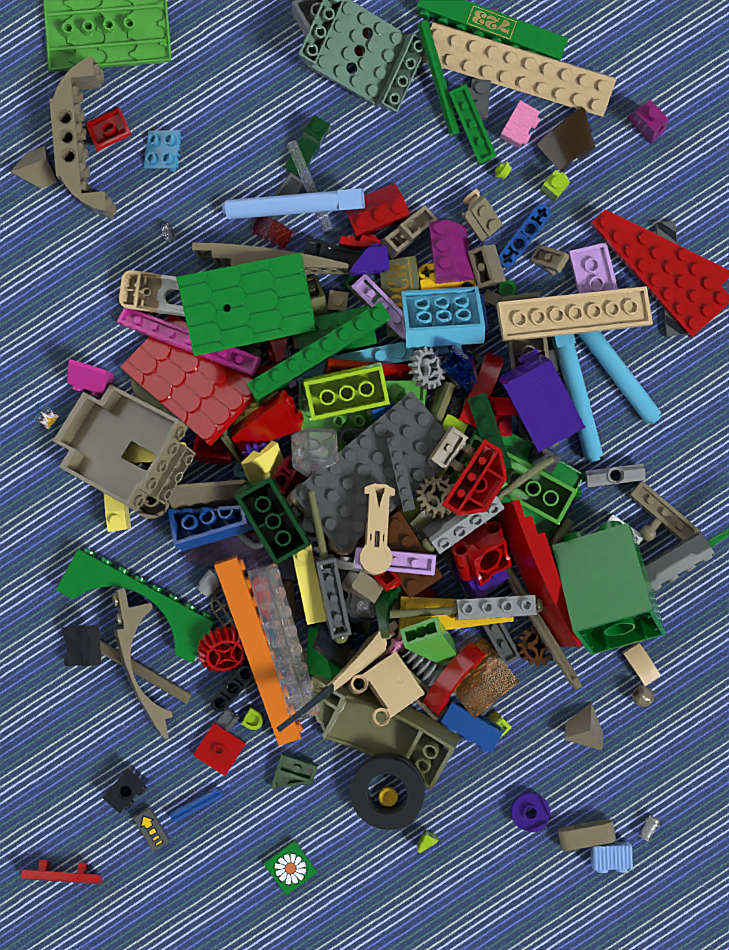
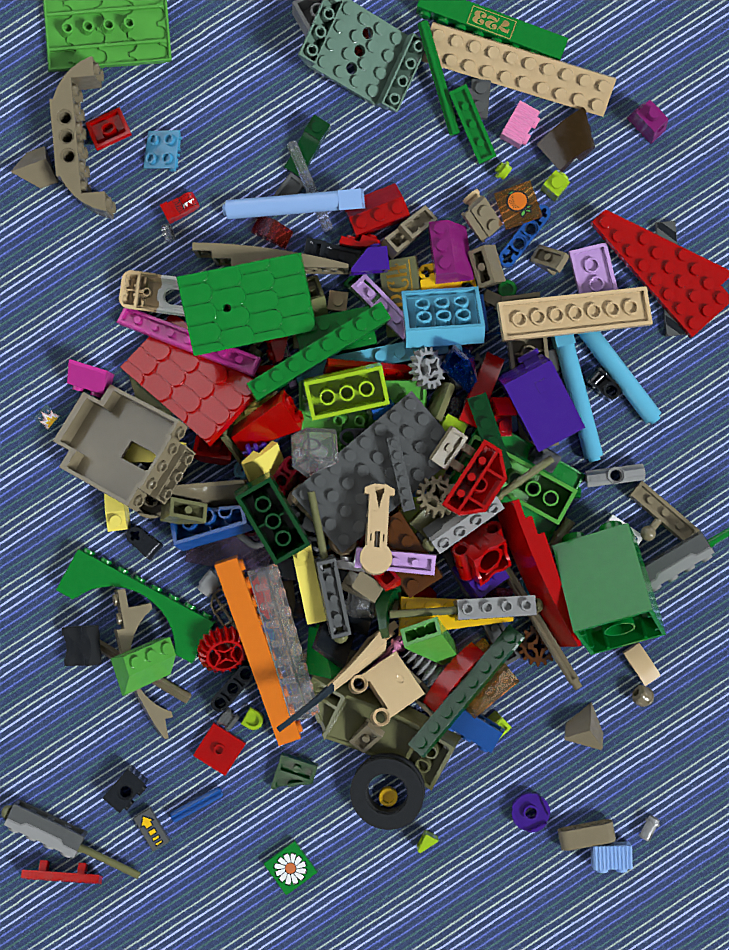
(55, 834): none -> piece
(144, 664): none -> bright green slope
(146, 545): none -> black piece
(180, 207): none -> red leg
(183, 511): none -> olive slope
(366, 736): none -> dark tan slope
(466, 691): none -> dark green plate
(500, 592): none -> clear pink tile
(518, 205): none -> clear orange tile
(602, 383): none -> black piece

